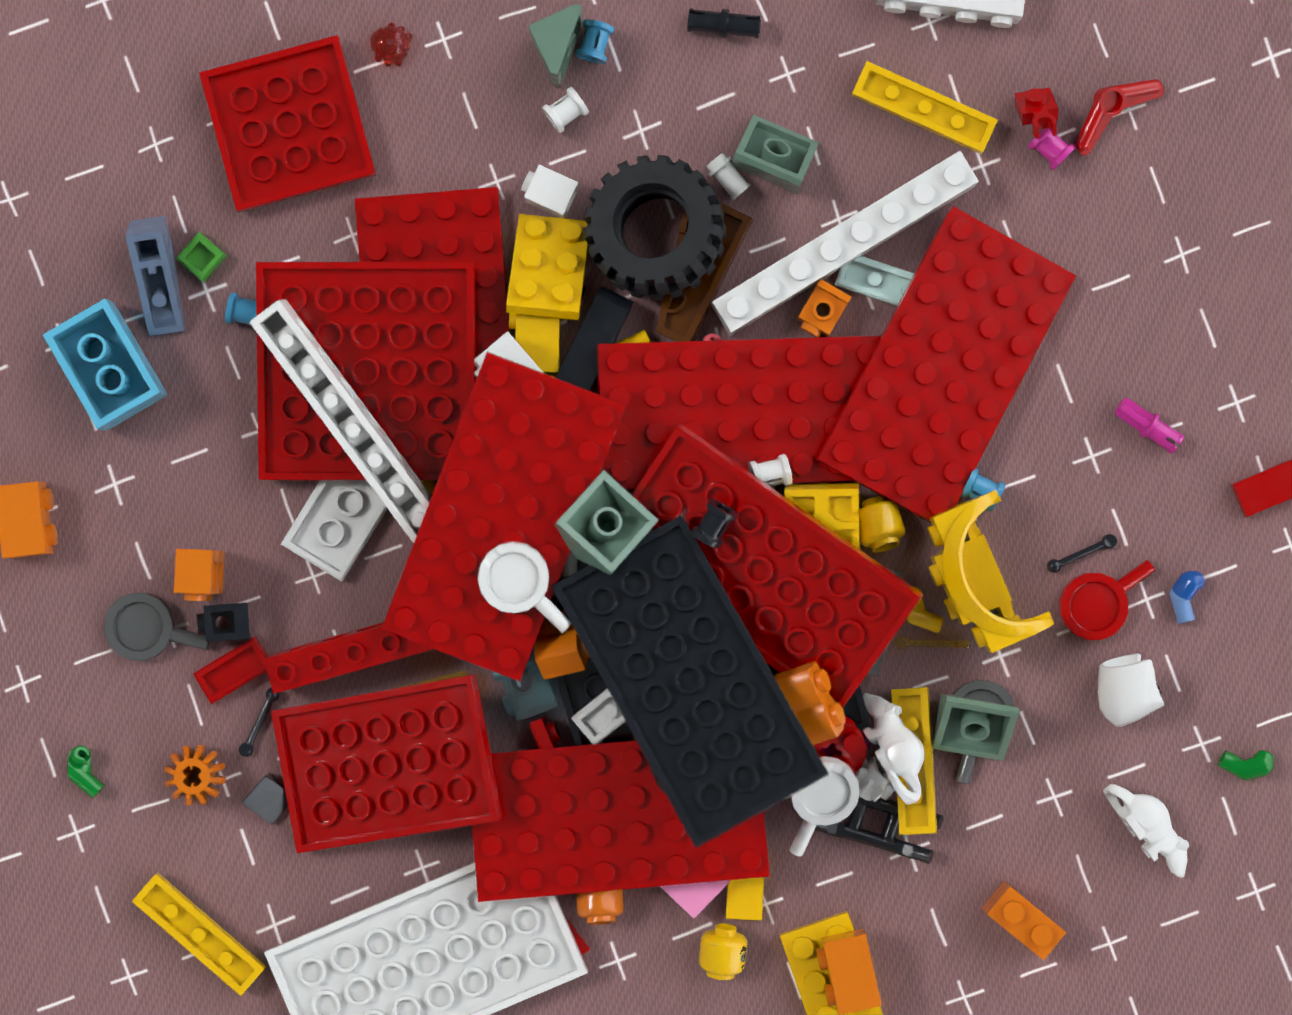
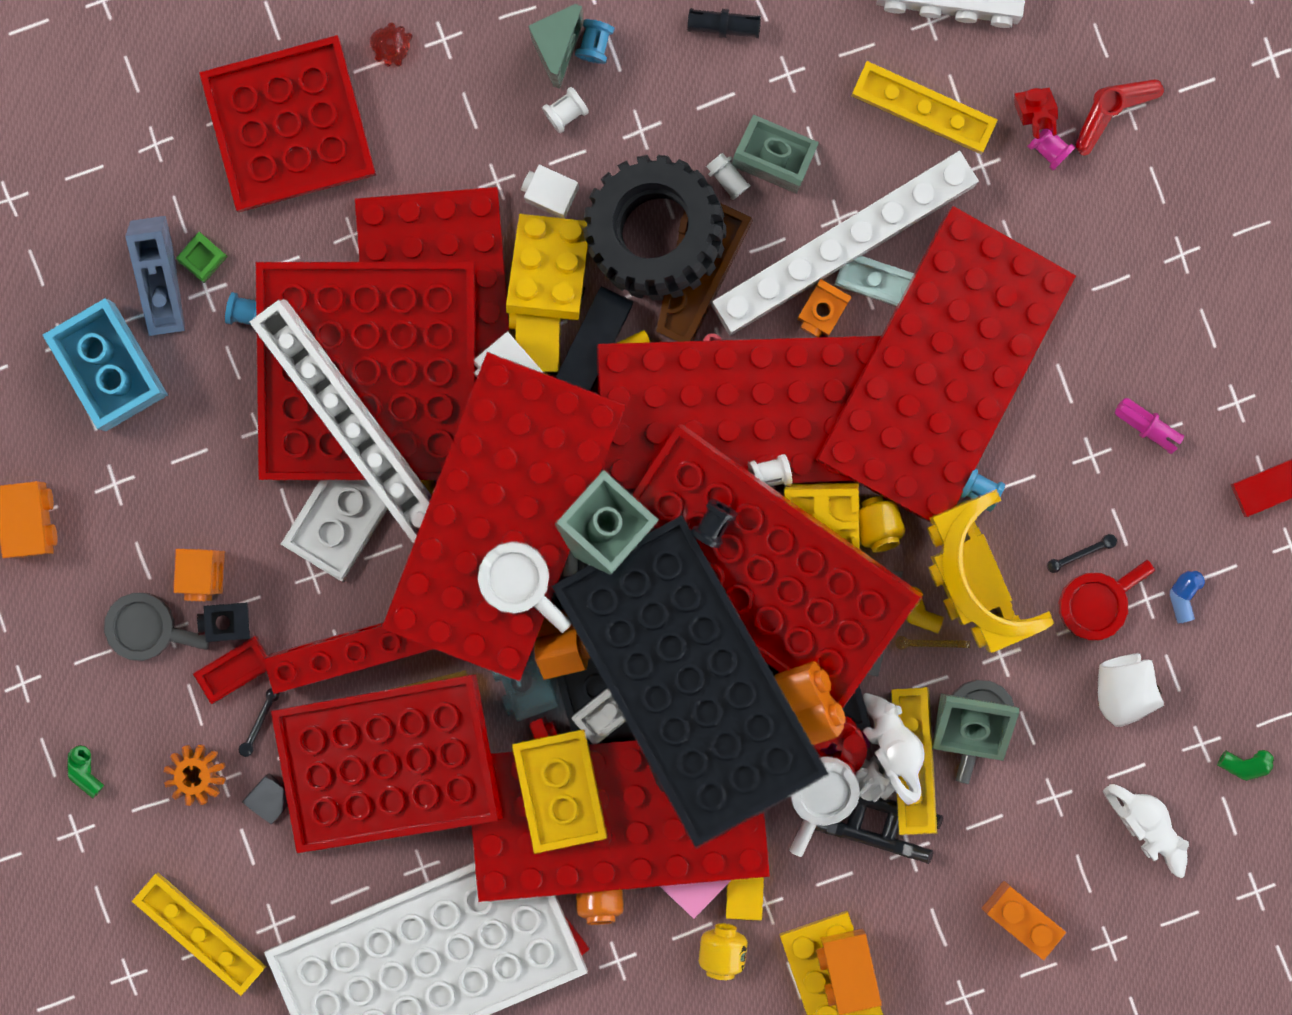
(559, 791): none -> yellow plate

